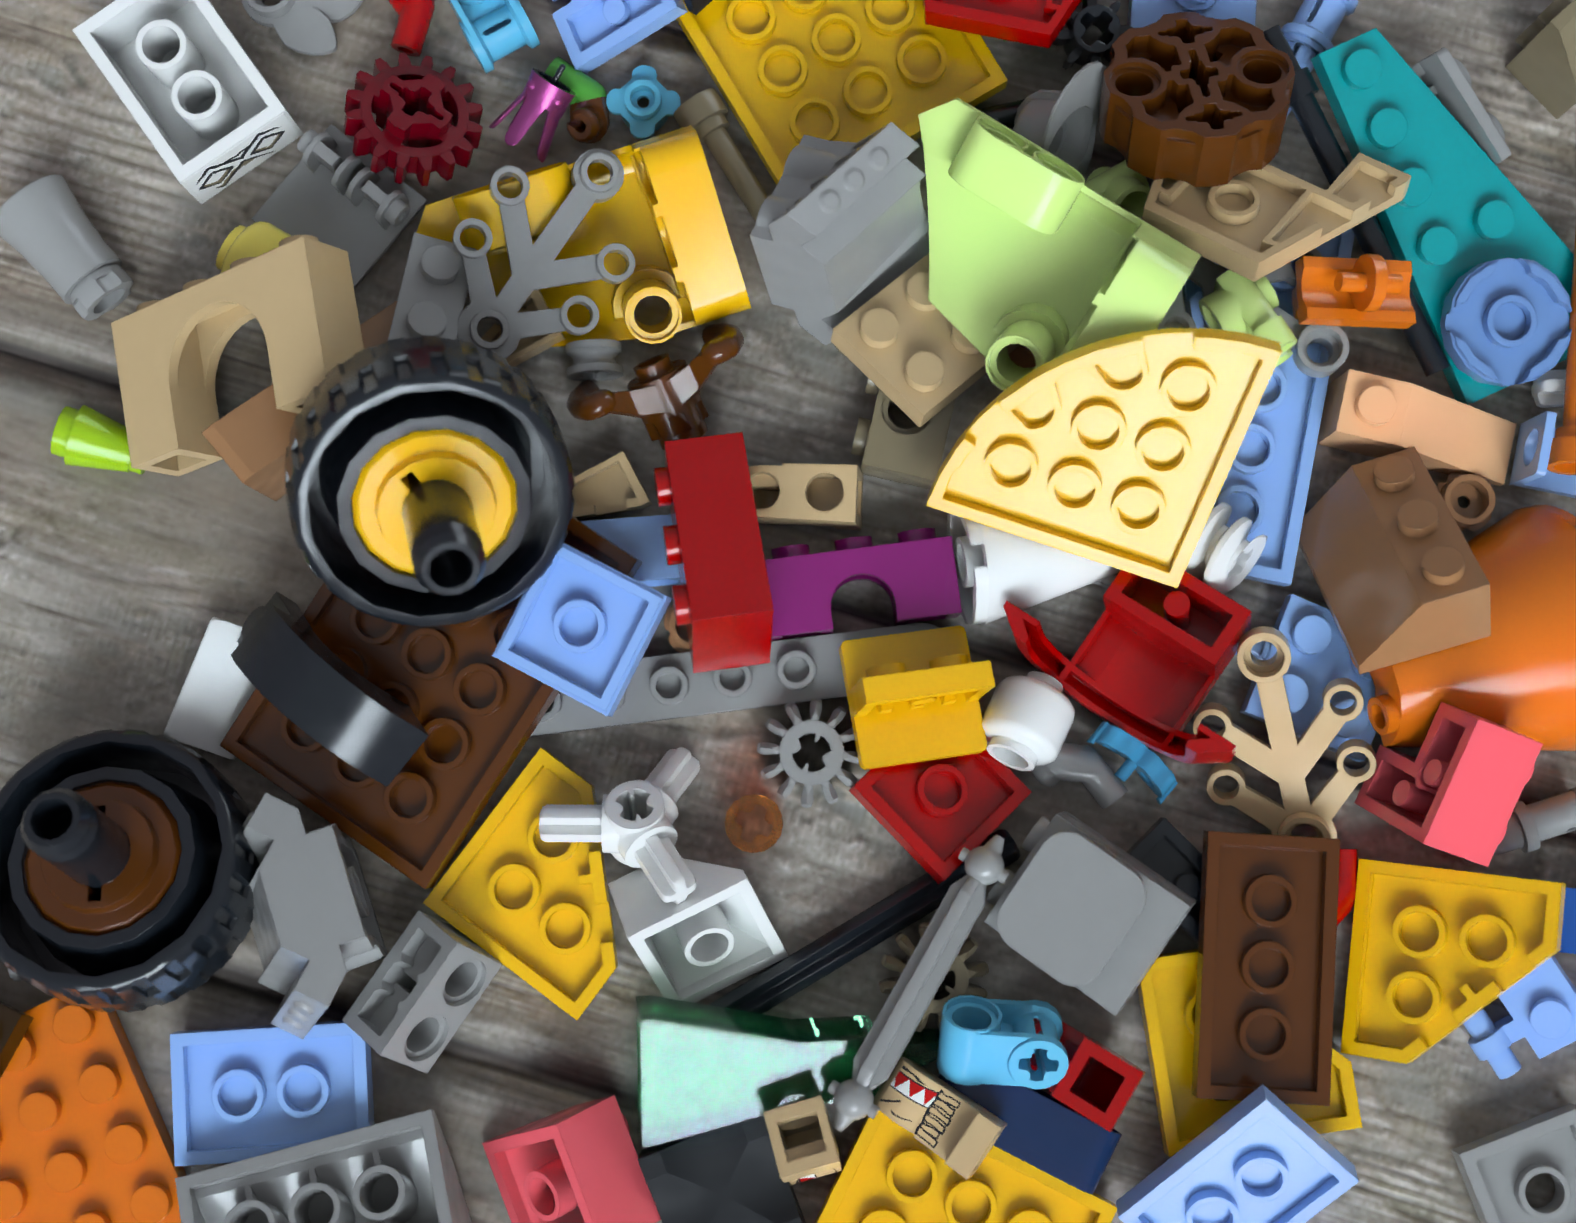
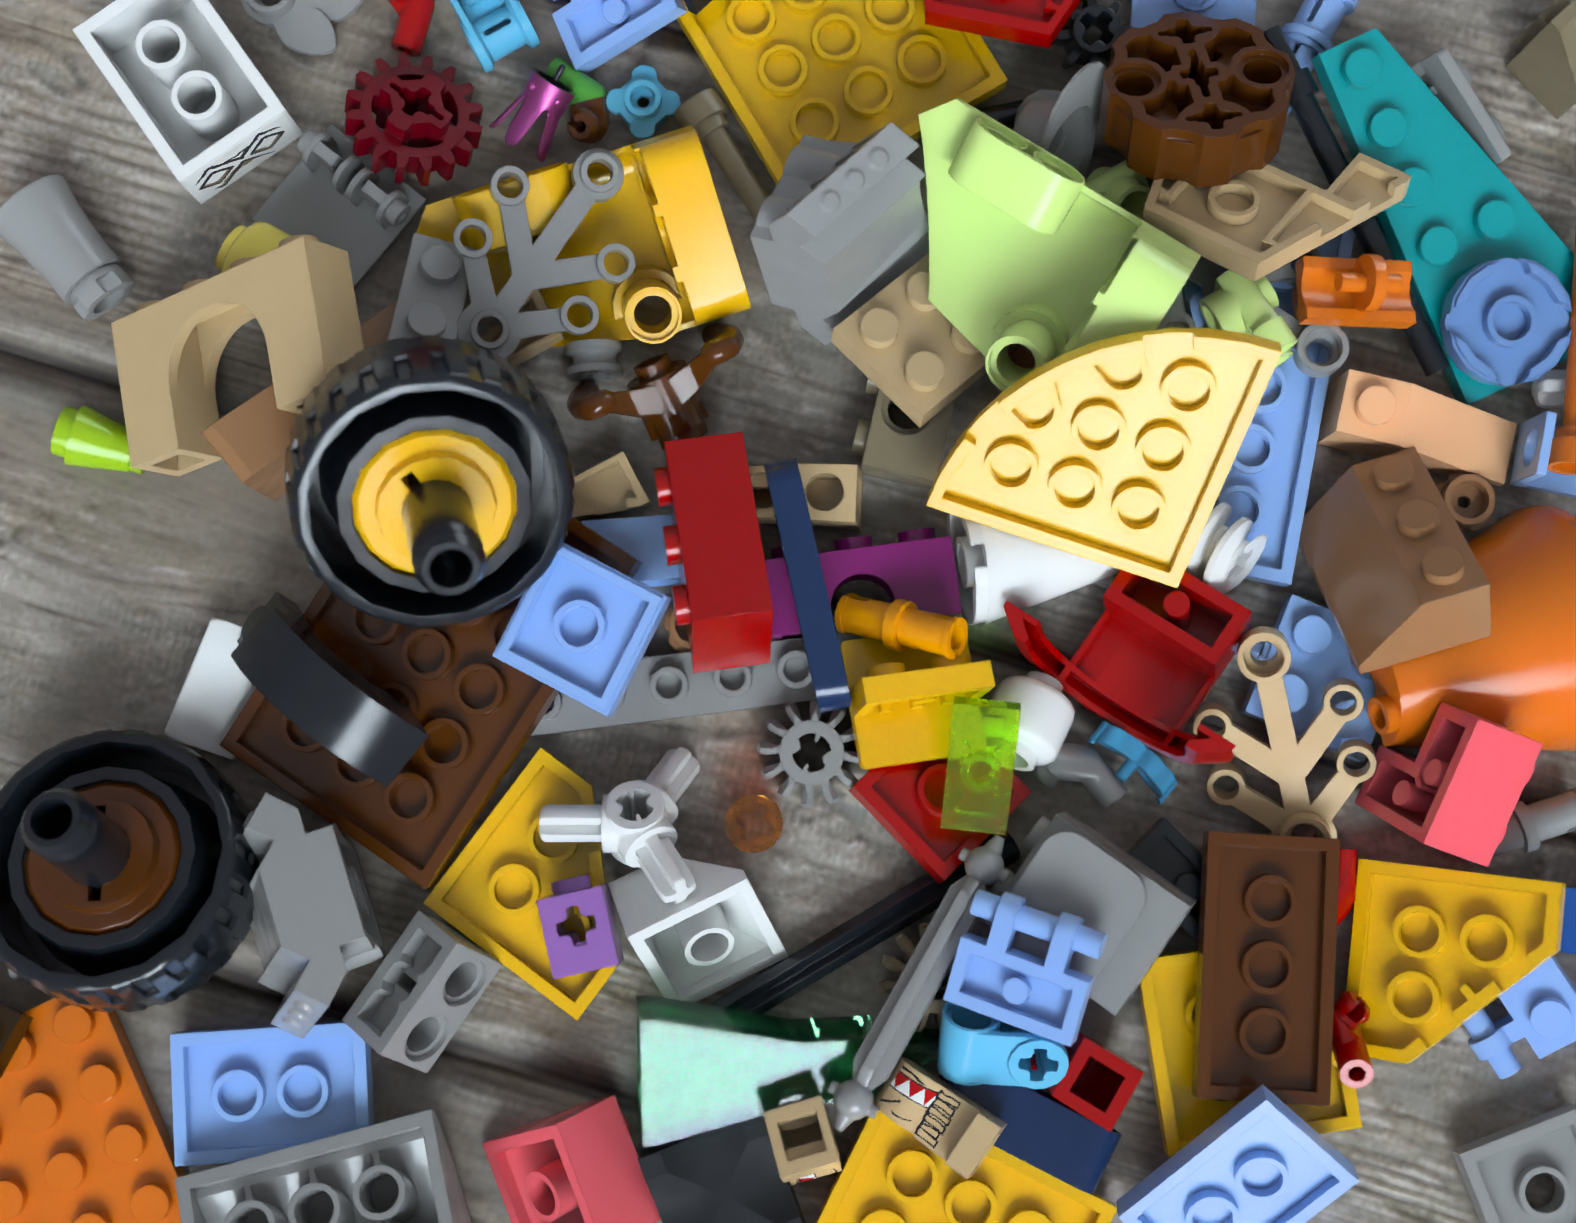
(564, 949): none -> medium lavender brick
(808, 585): none -> dark blue beam
(901, 625): none -> light orange pin
(980, 765): none -> clear neon green plate
(1019, 986): none -> light blue plate
(1349, 1042): none -> red arm

